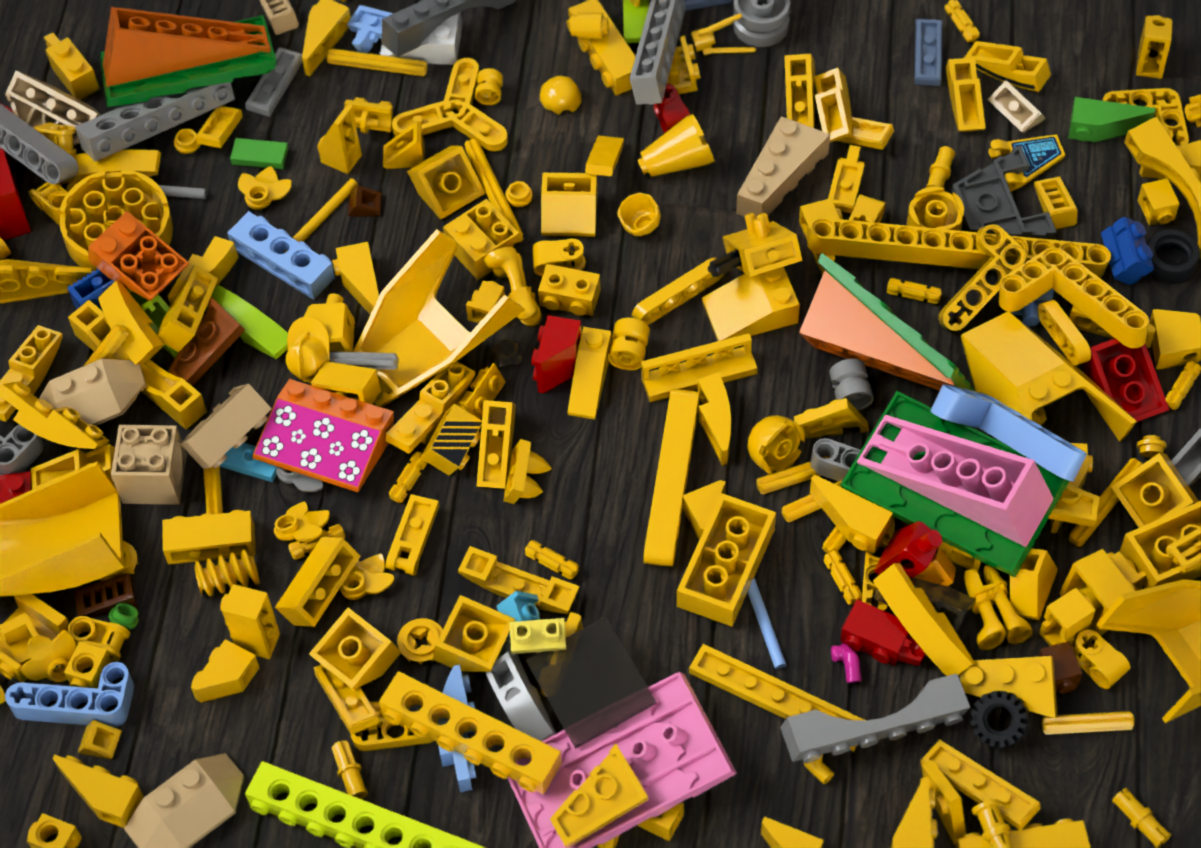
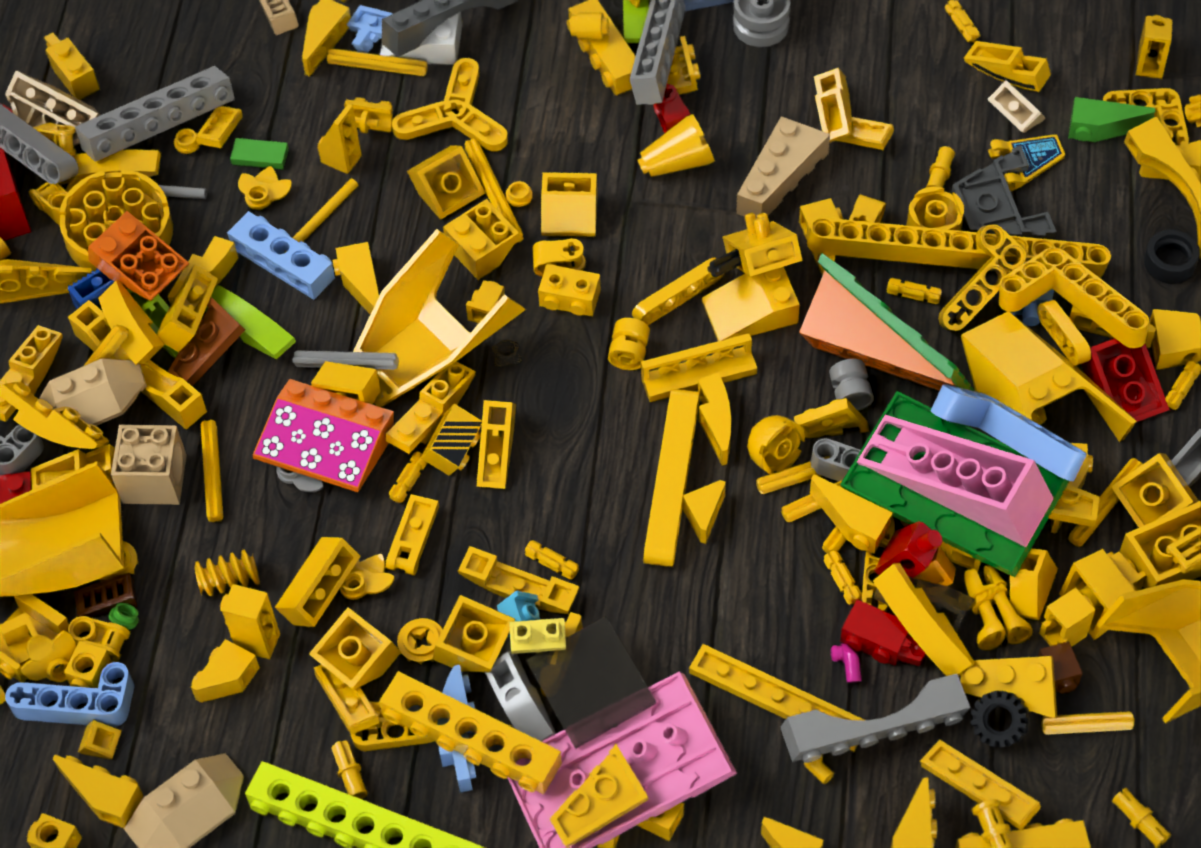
(170, 53): orange piece -> none
(208, 536): yellow brick -> none
(226, 426): tan wedge -> none
(242, 461): medium azure plate -> none
(274, 84): light grey tile -> none
(298, 548): yellow axle -> none
(301, 524): yellow plate -> none
(307, 348): yellow piece -> none
(337, 320): yellow torso -> none
(364, 202): reddish brown slope -> none
(405, 149): yellow slope -> none
(485, 387): yellow hinge -> none
(489, 82): yellow wheel -> none
(508, 263): yellow piece -> none
(523, 462): yellow tile -> none
(557, 352): red slope -> none
(560, 94): yellow hair -> none
(589, 372): yellow slope -> none
(604, 156): yellow tile -> none
(639, 214): yellow hair -> none
(704, 38): yellow plant -> none
(726, 559): yellow brick -> none
(766, 626): light blue bar -> none
(800, 88): yellow slope -> none
(847, 180): yellow hinge -> none
(928, 52): sand blue tile -> none
(947, 801): yellow wing -> none
(965, 94): yellow slope -> none
(1057, 203): yellow slope -> none
(1099, 660): yellow piece -> none
(1128, 250): blue brick -> none
(1151, 446): yellow plate -> none
(1158, 202): yellow brick -> none

